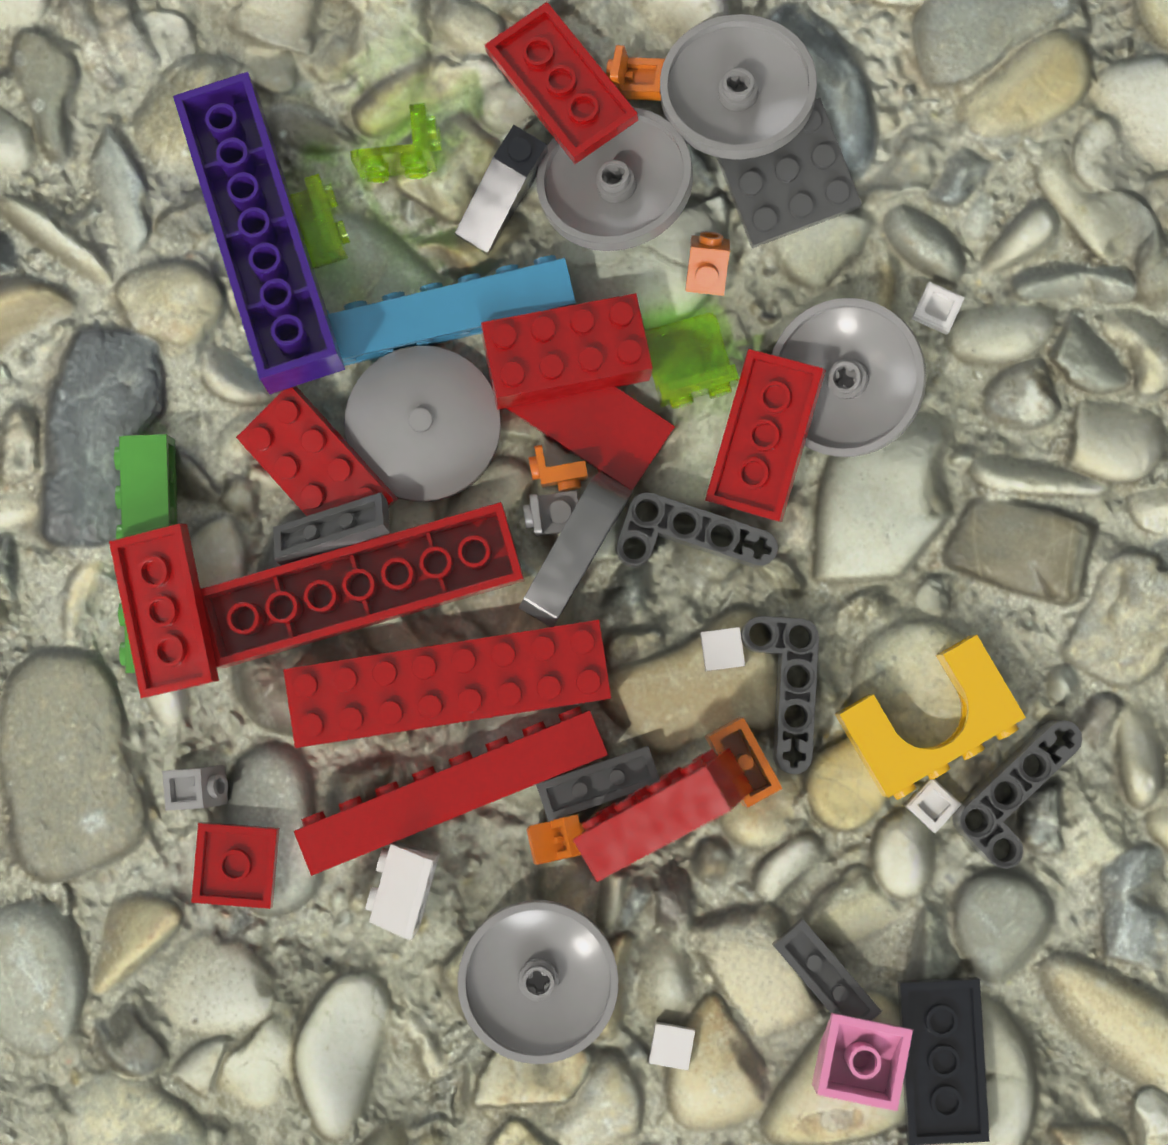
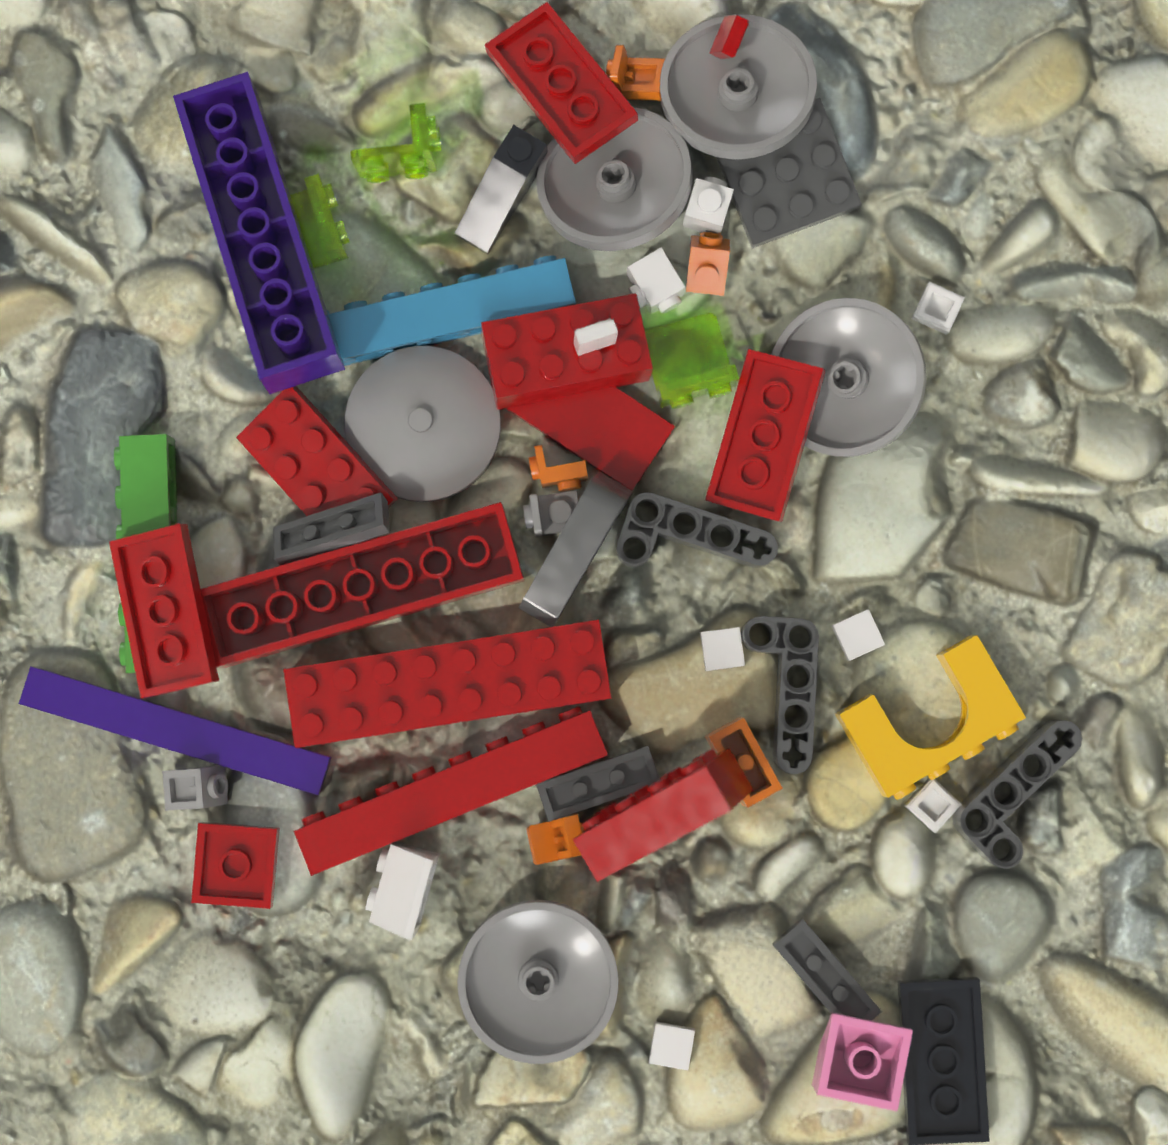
(175, 730): none -> dark purple tile
(595, 336): none -> white tile
(656, 283): none -> white brick
(708, 205): none -> white brick
(729, 37): none -> red tile
(858, 635): none -> white tile

